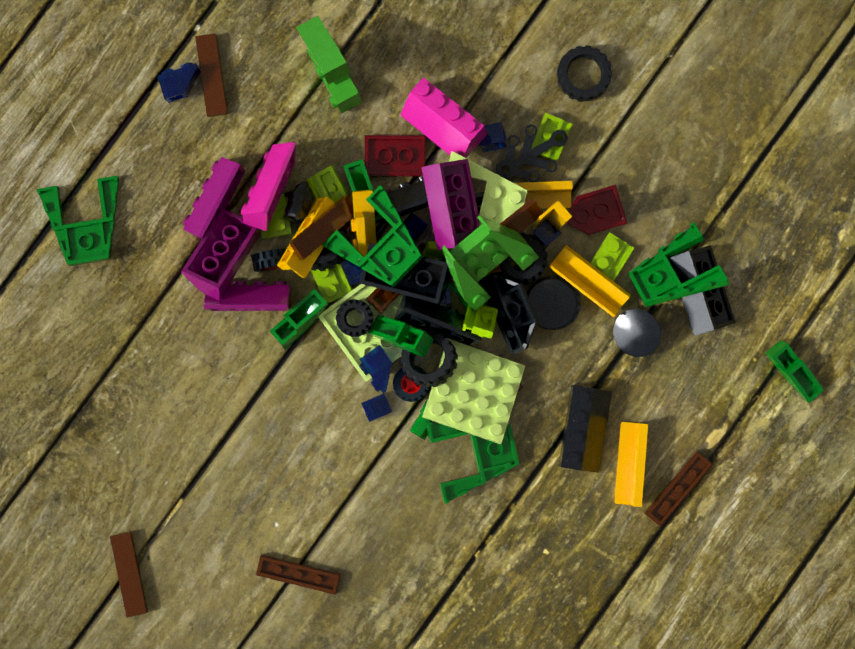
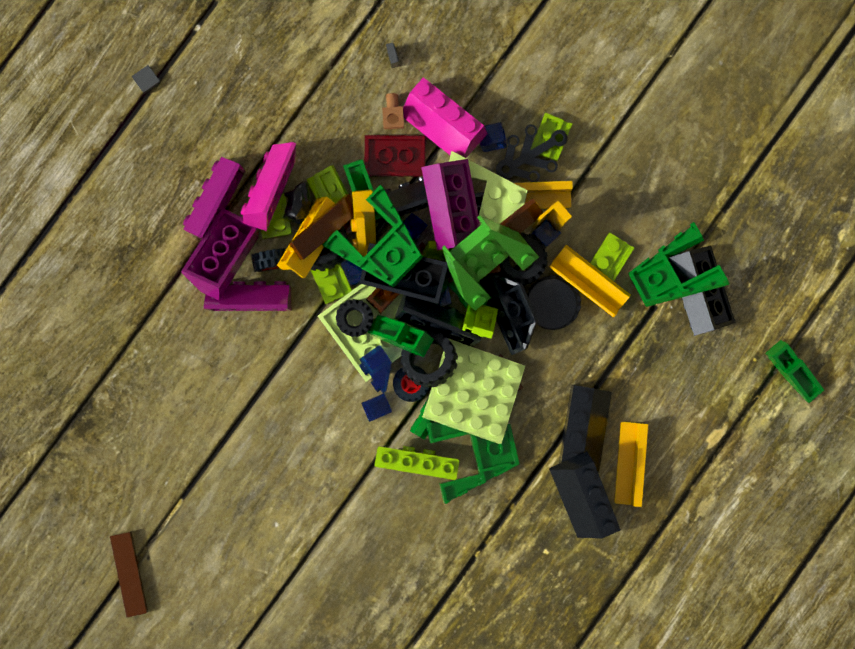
(84, 240): green wing -> none
(146, 79): none -> dark grey tile
(179, 82): clear blue slope -> none
(211, 75): reddish brown tile -> none
(298, 574): reddish brown tile -> none
(299, 319): green slope -> none
(329, 64): bright green wedge -> none
(392, 54): none -> dark grey tile
(393, 113): none -> medium nougat bracket
(417, 462): none -> lime bracket
(584, 52): black tyre -> none
(584, 497): none -> black slope
(597, 211): dark red tile -> none
(637, 332): black shield -> none
(678, 488): reddish brown tile -> none

